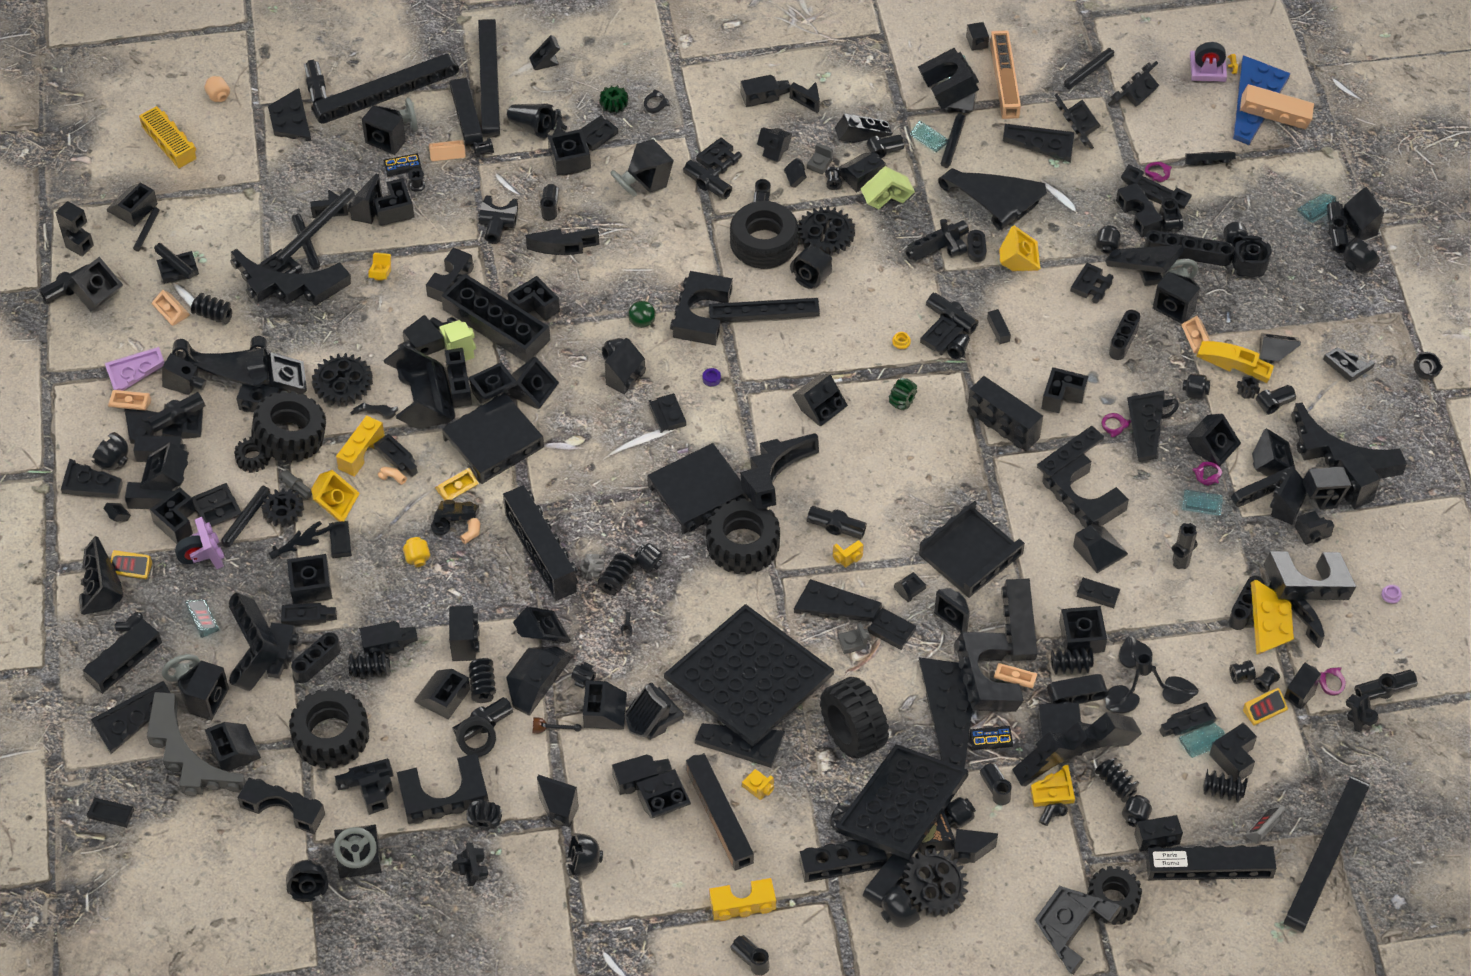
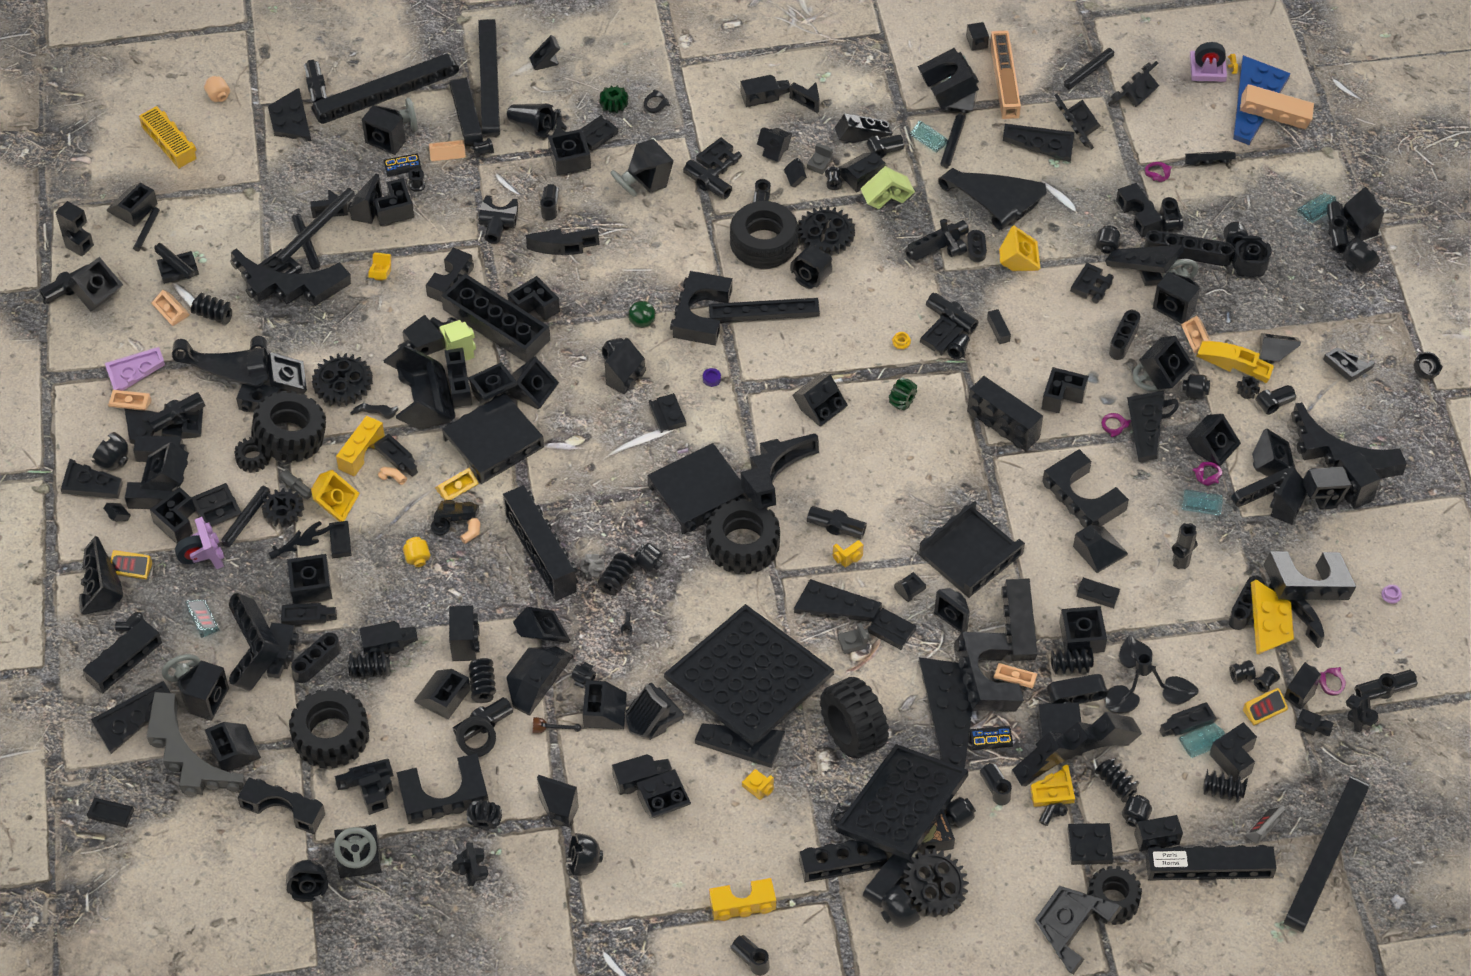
(181, 375): black torso -> none
(719, 811): black brick -> none
(973, 845): black slope -> none
(1070, 451): black bracket -> none
(1090, 843): none -> black plate
(1152, 189): black slope -> none
(1163, 364): none -> black piece
(1311, 722): none -> black plate
(1313, 528): black brick -> none

